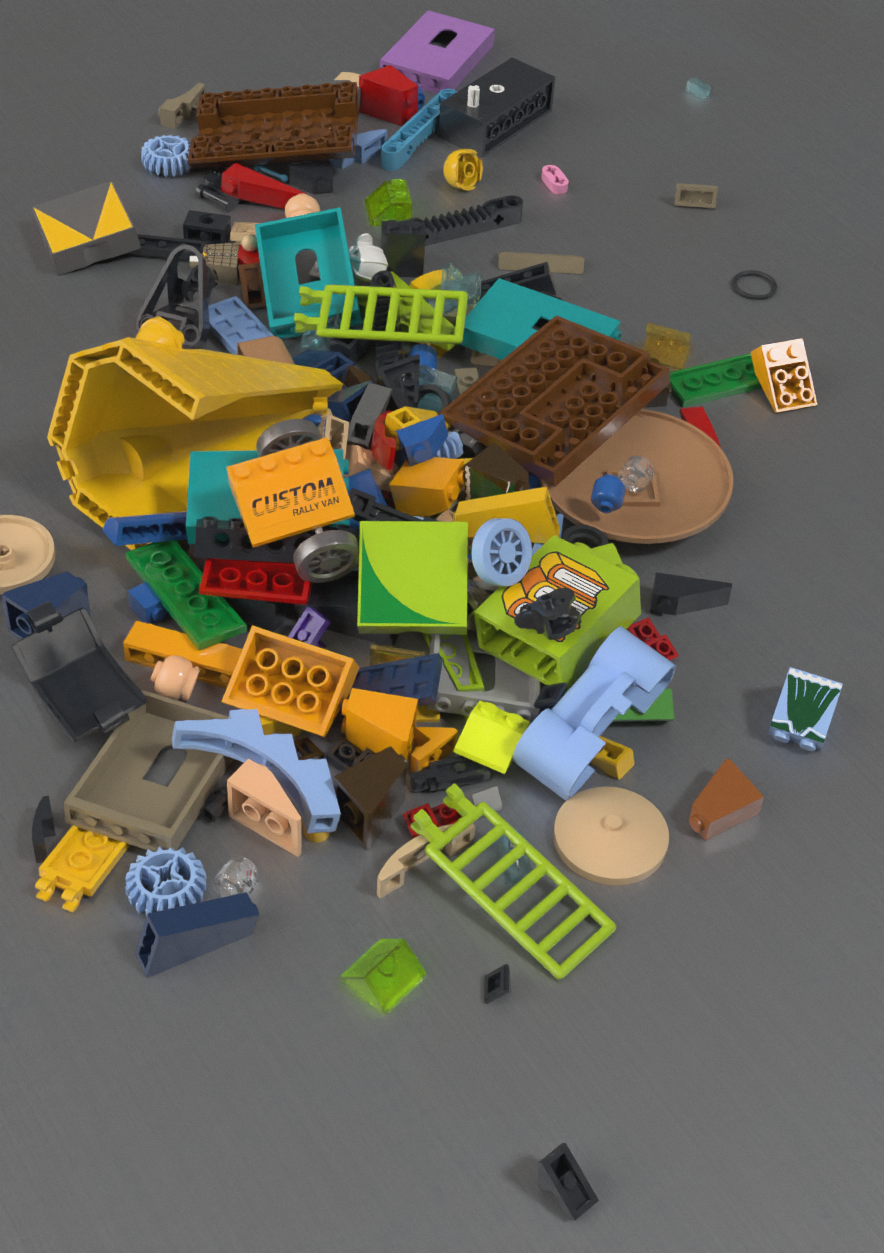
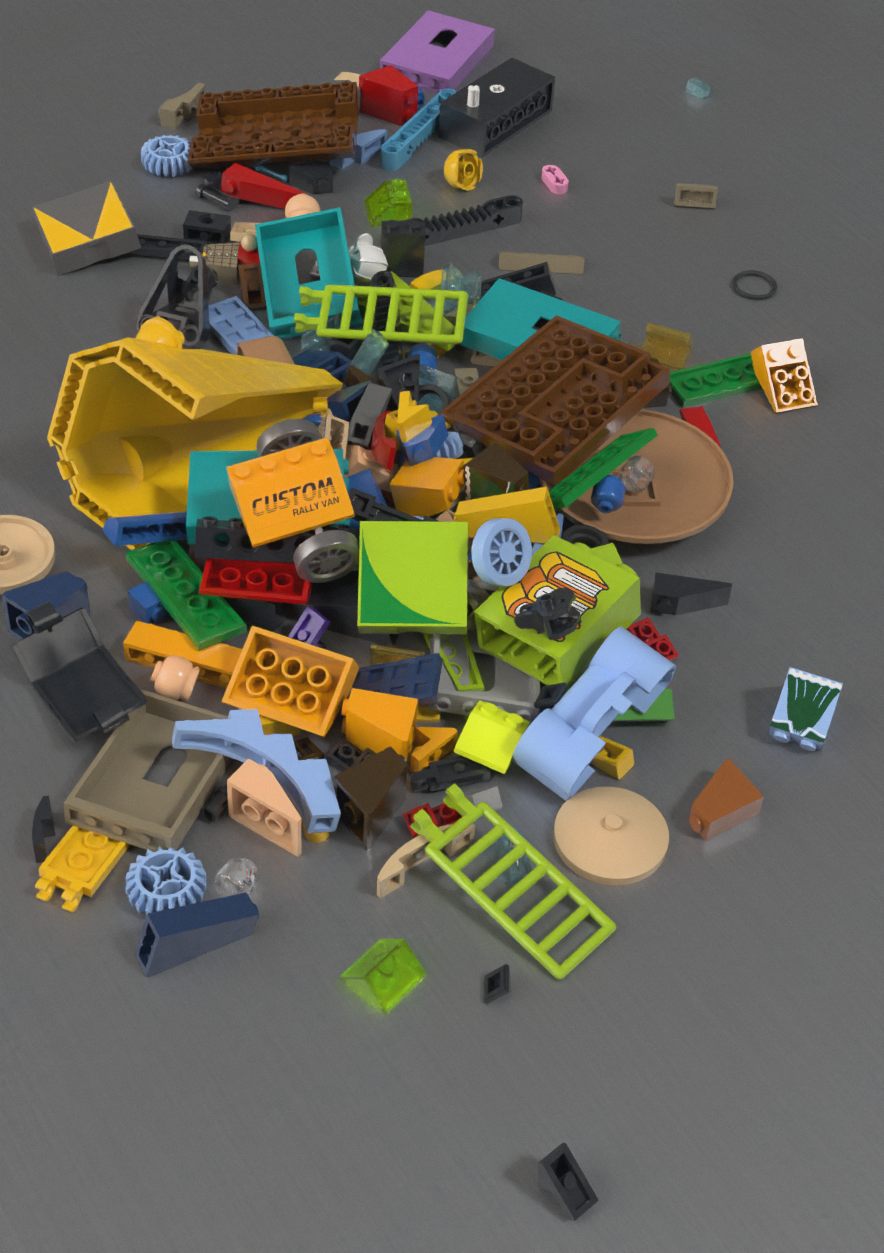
(370, 352): none -> clear light blue bracket
(411, 417): none -> yellow slope
(599, 467): none -> green tile

